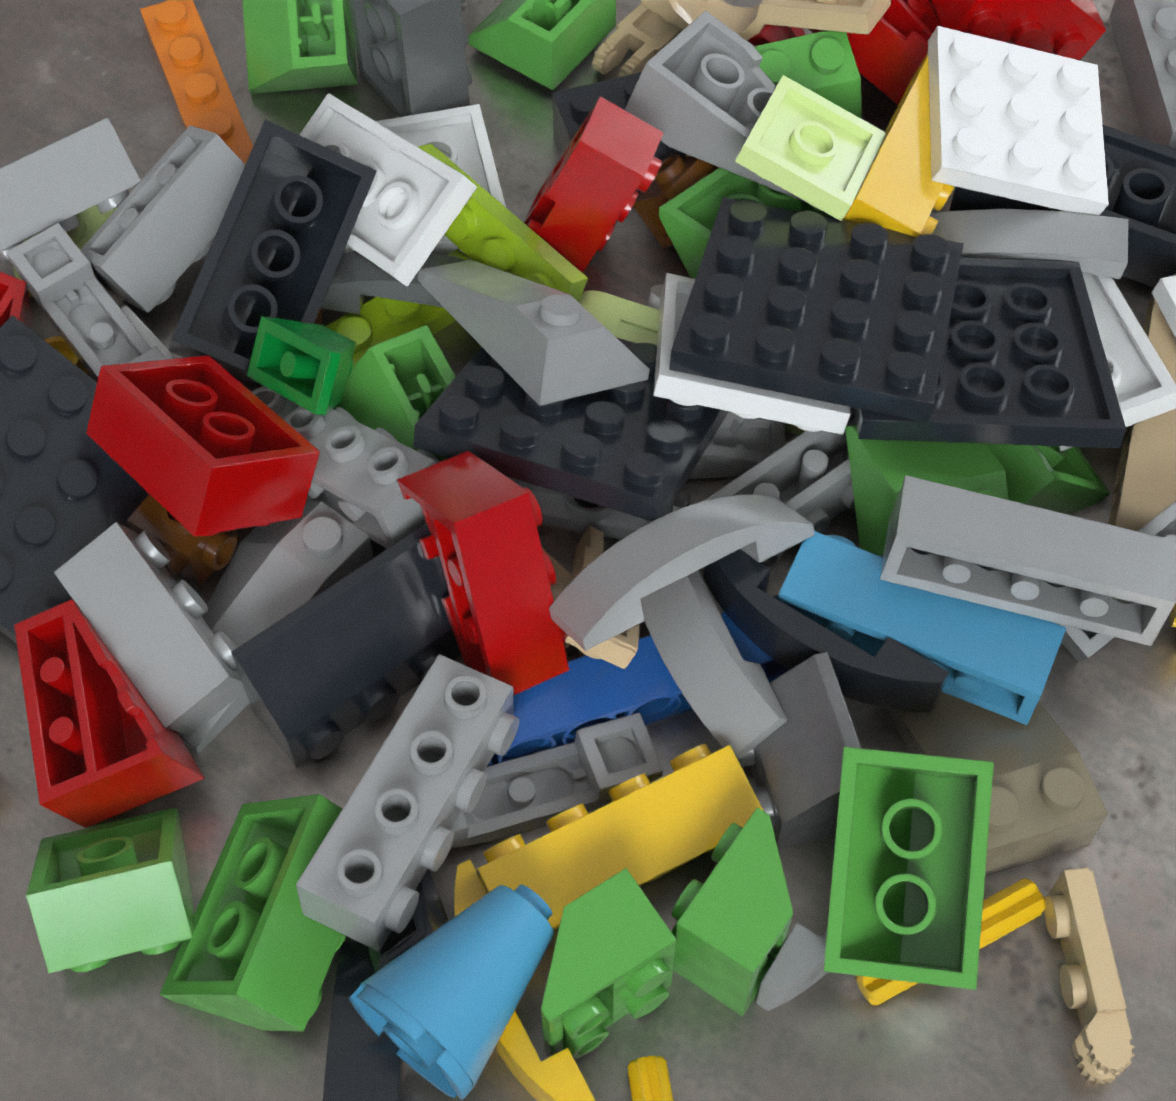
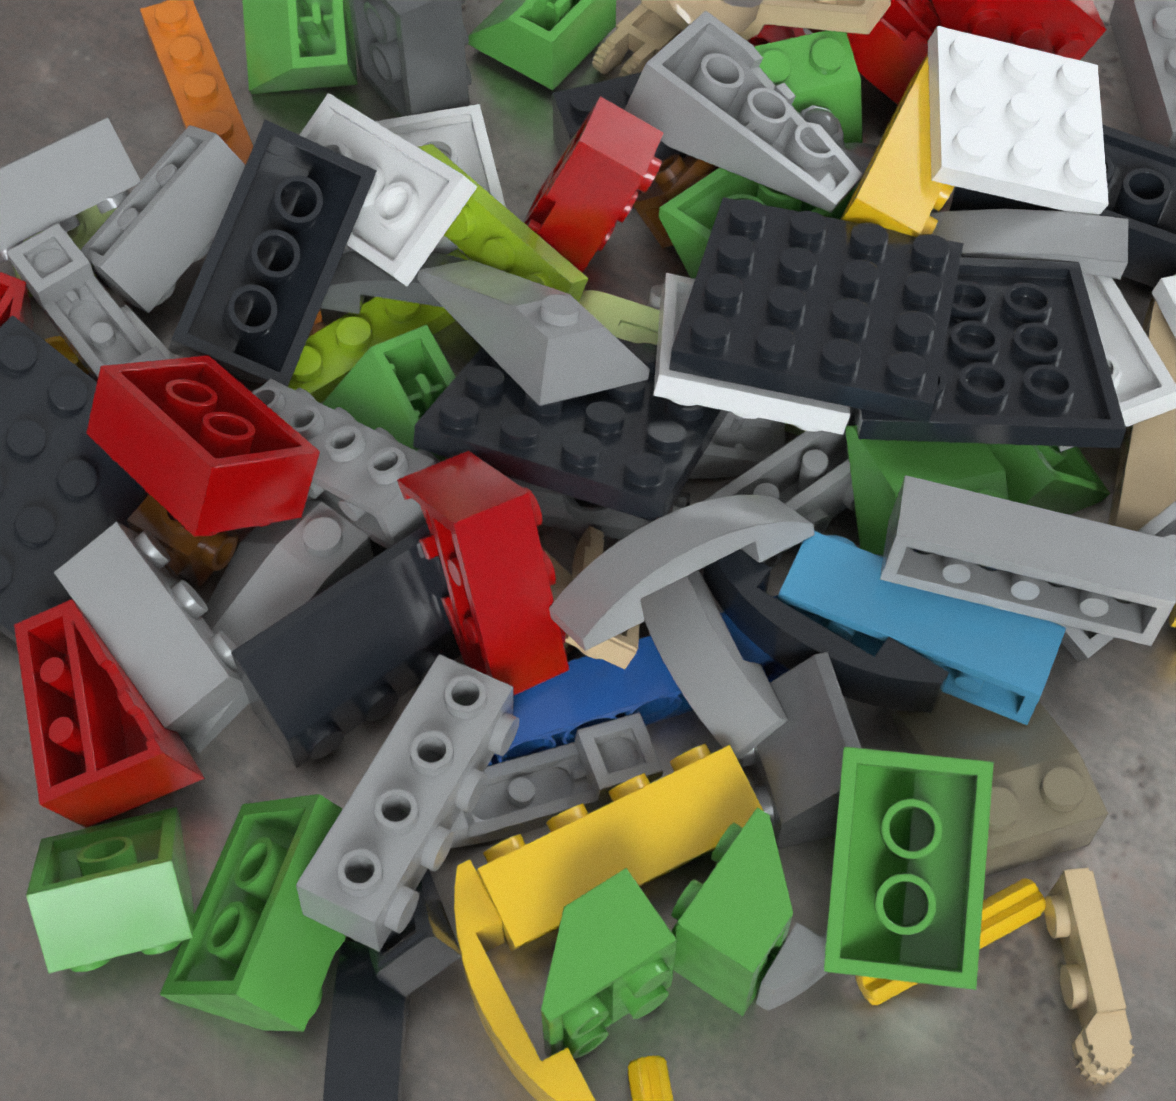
(302, 362): green slope -> none
(459, 987): dark azure cone -> none
(811, 148): yellowish green plate -> none

